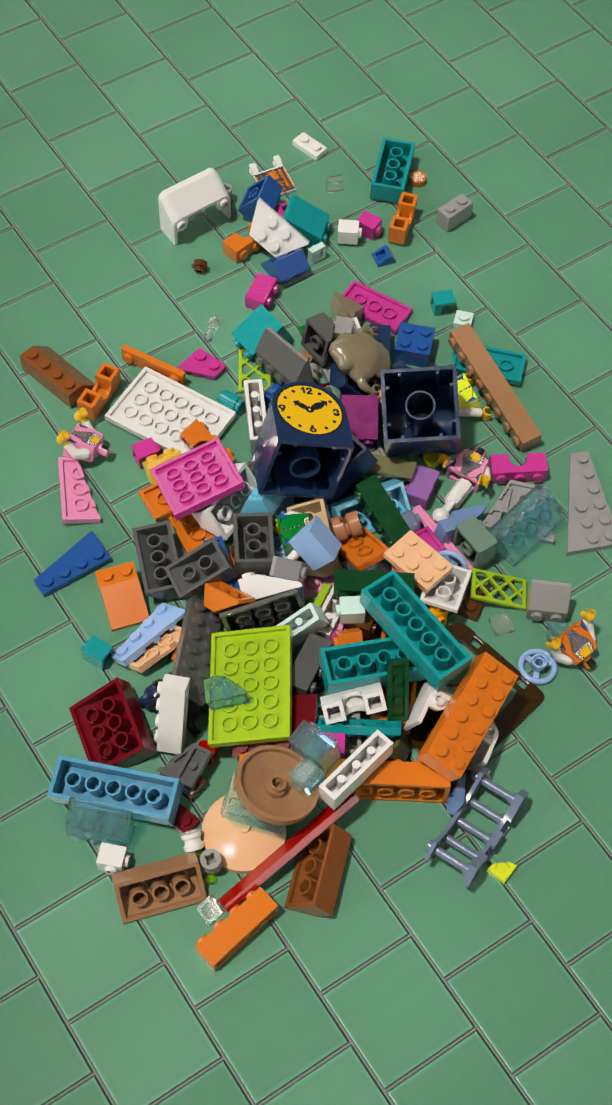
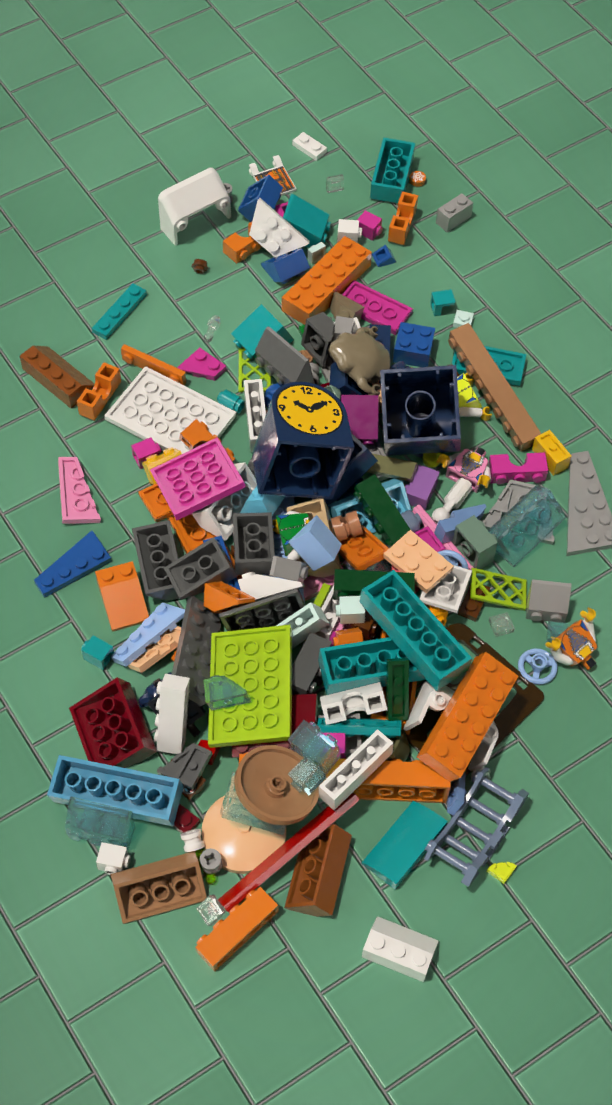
(84, 441): torso -> none
(119, 311): none -> teal plate
(261, 291): dark pink brick -> none
(329, 275): none -> orange brick
(399, 948): none -> white slope
(404, 844): none -> teal slope
(556, 454): none -> yellow panel

